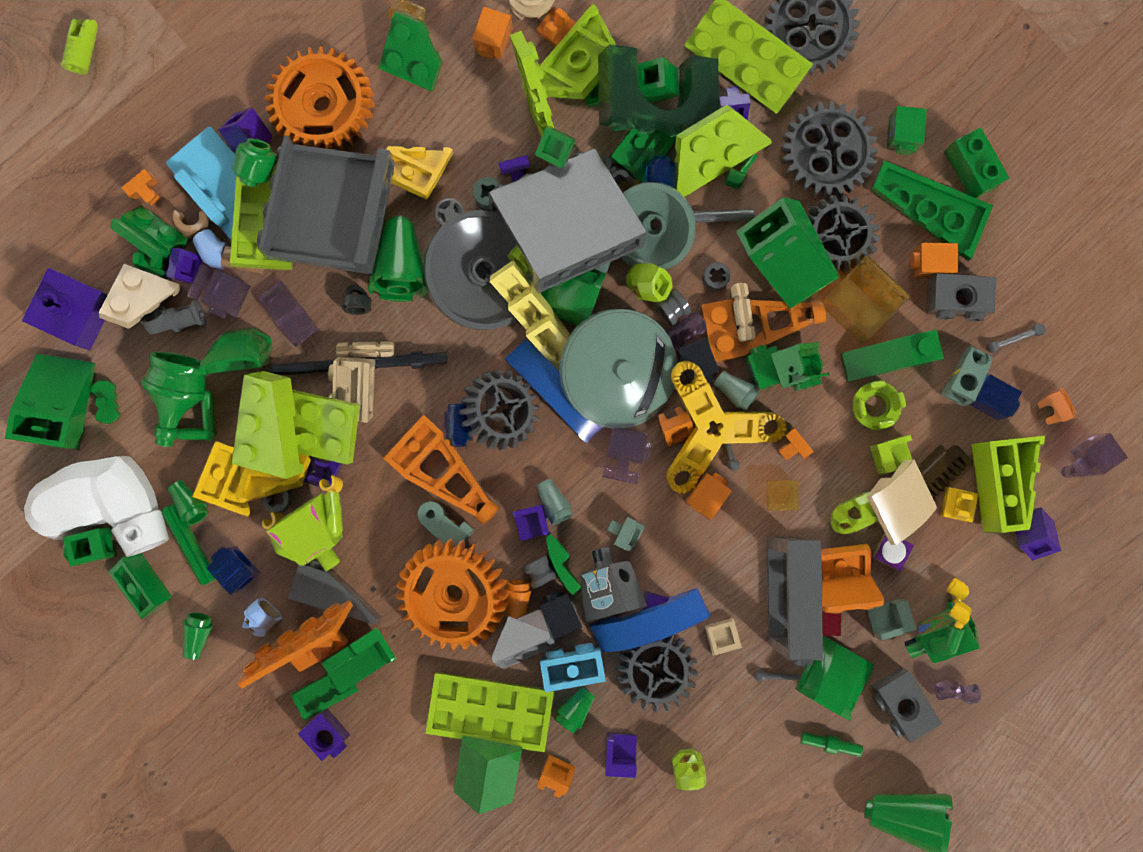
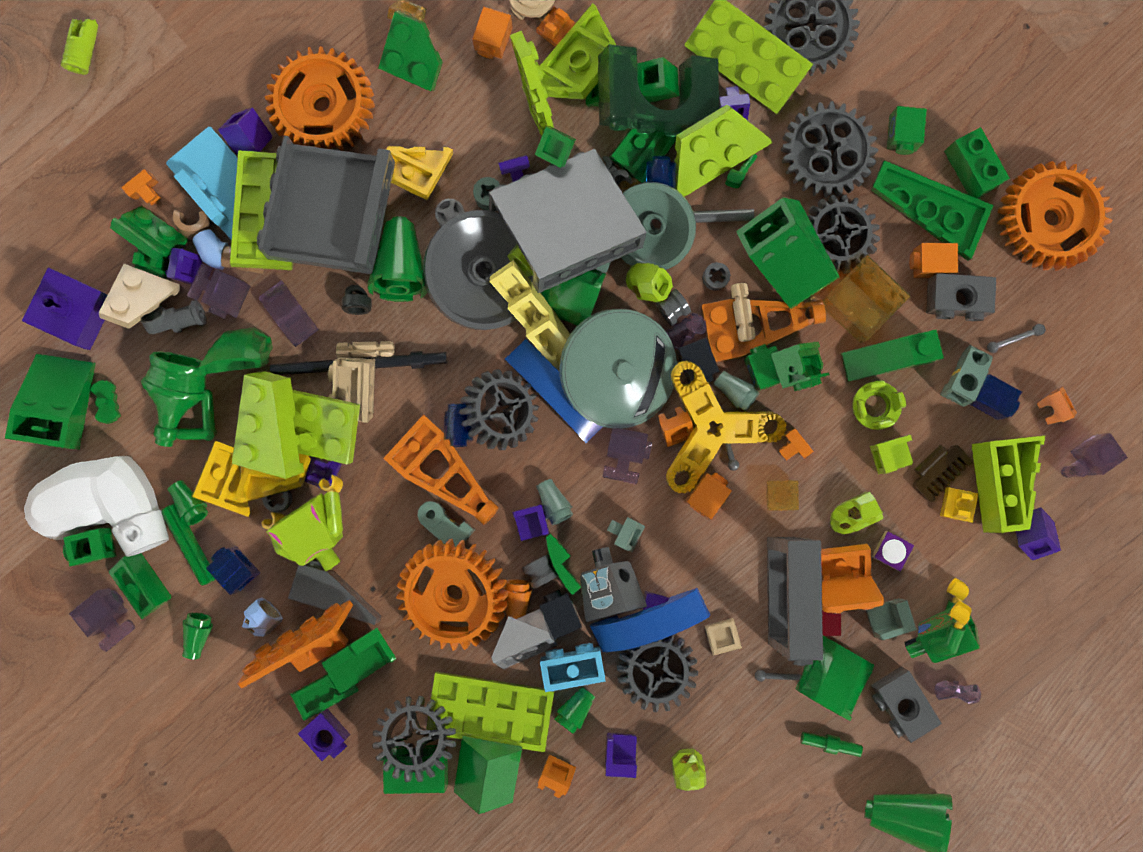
(100, 615): none -> clear purple brick
(253, 162): green head -> none
(416, 753): none -> dark grey gear
(429, 785): none -> green hinge
(902, 502): tan slope -> none
(1074, 213): none -> orange gear

